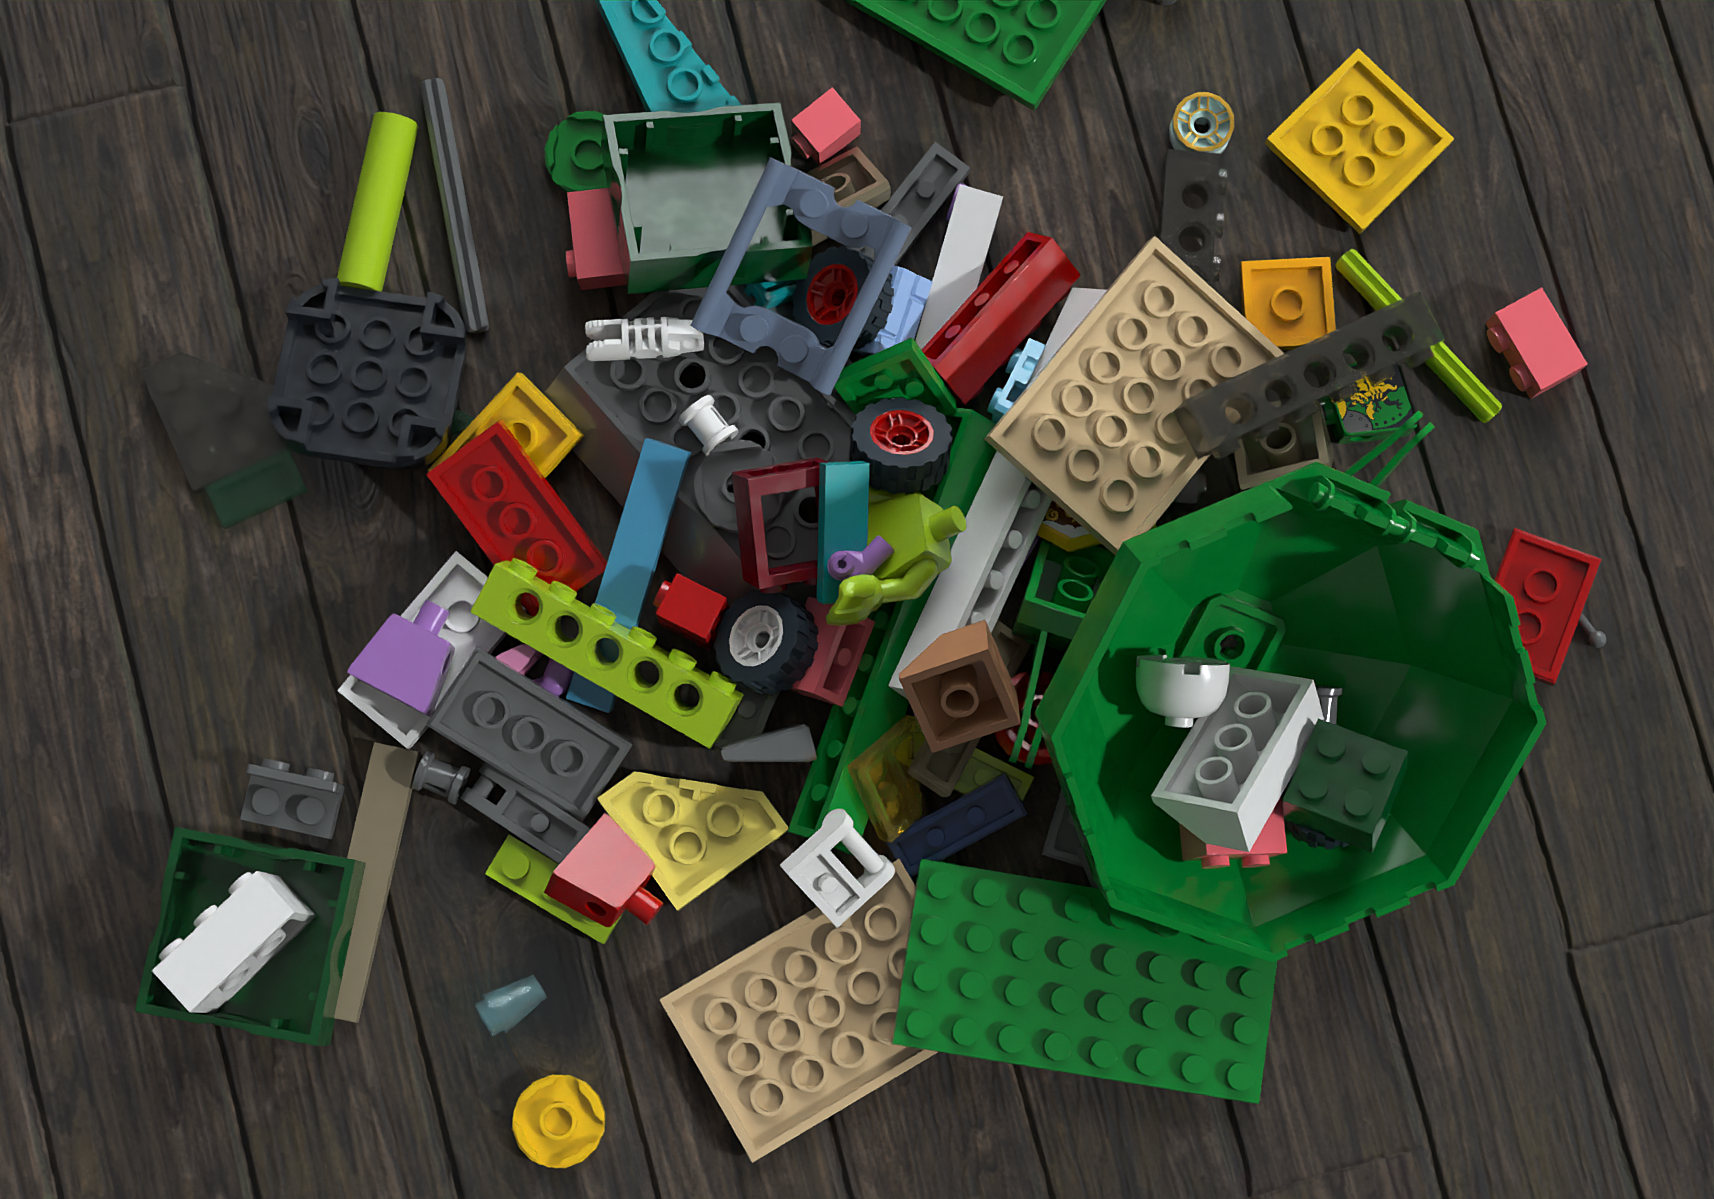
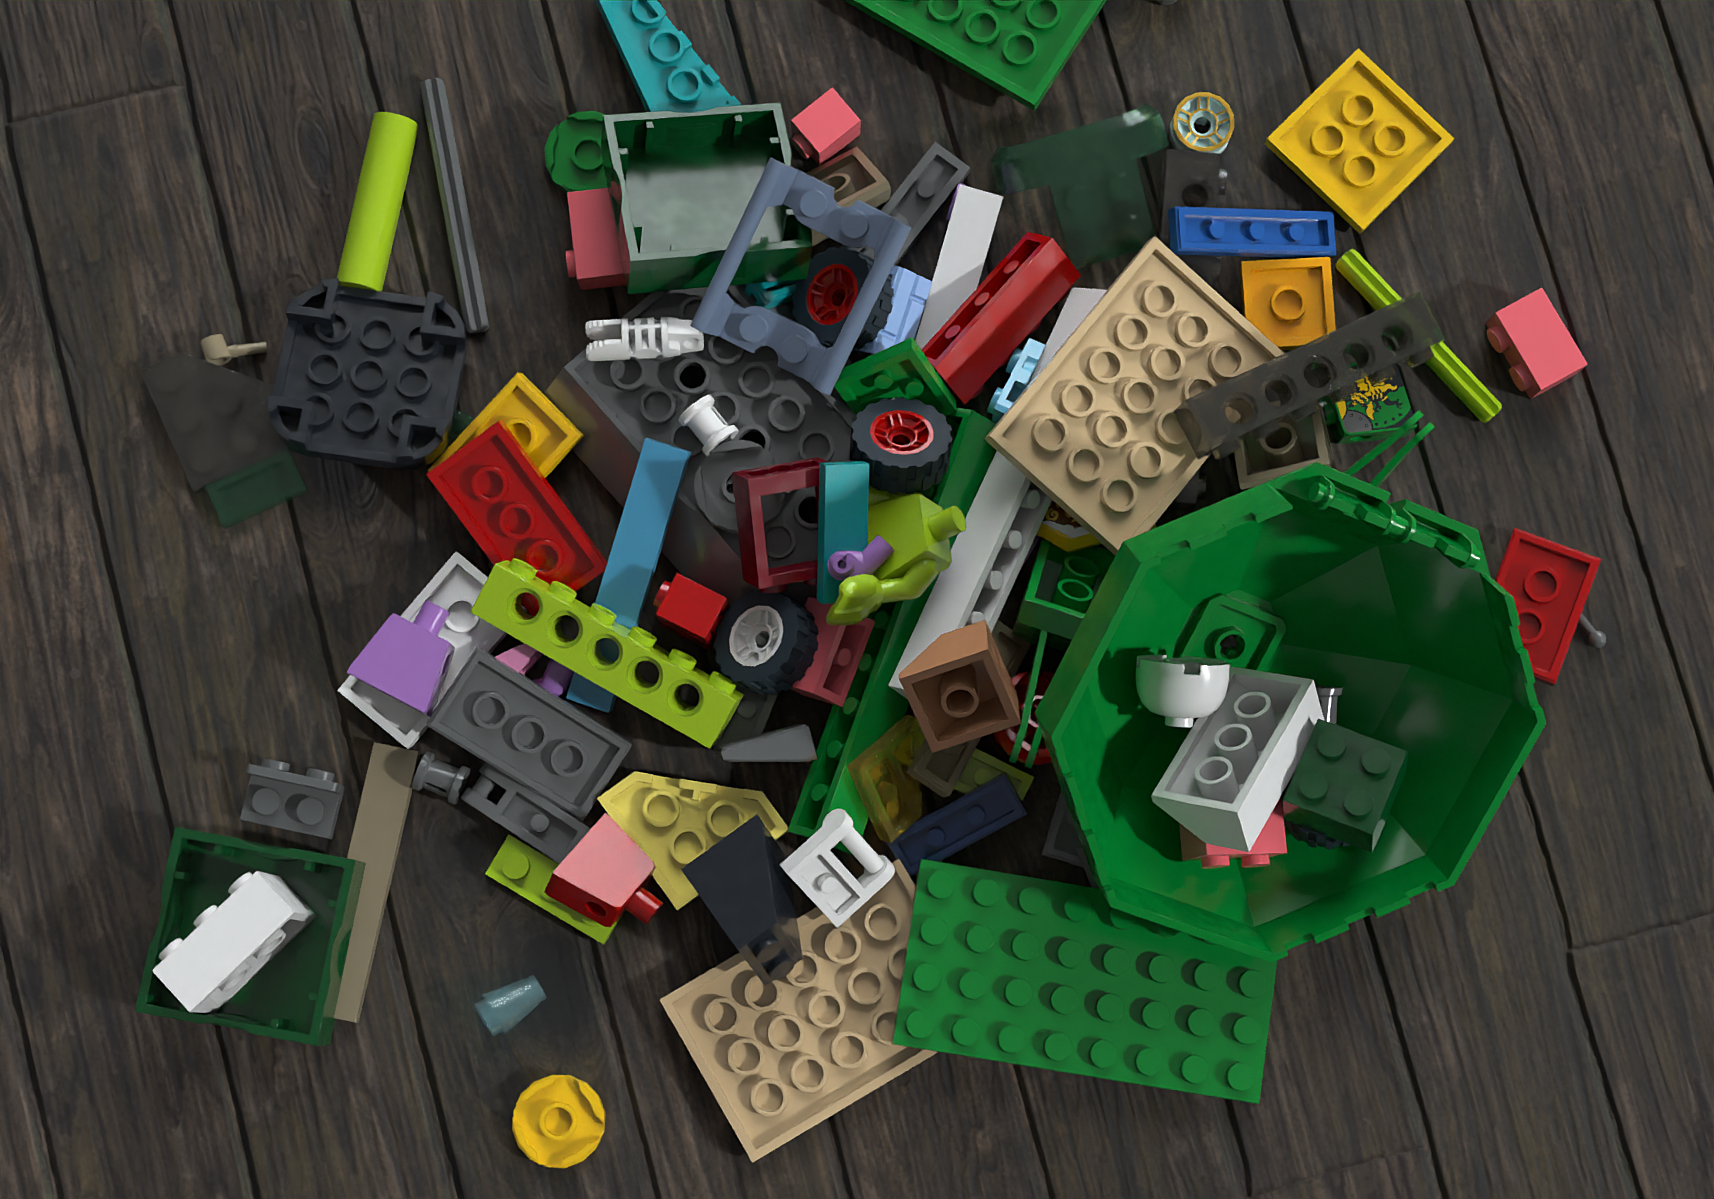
(219, 353): none -> dark tan hand
(751, 898): none -> black slope
(1090, 181): none -> clear green piece
(1251, 232): none -> blue tile

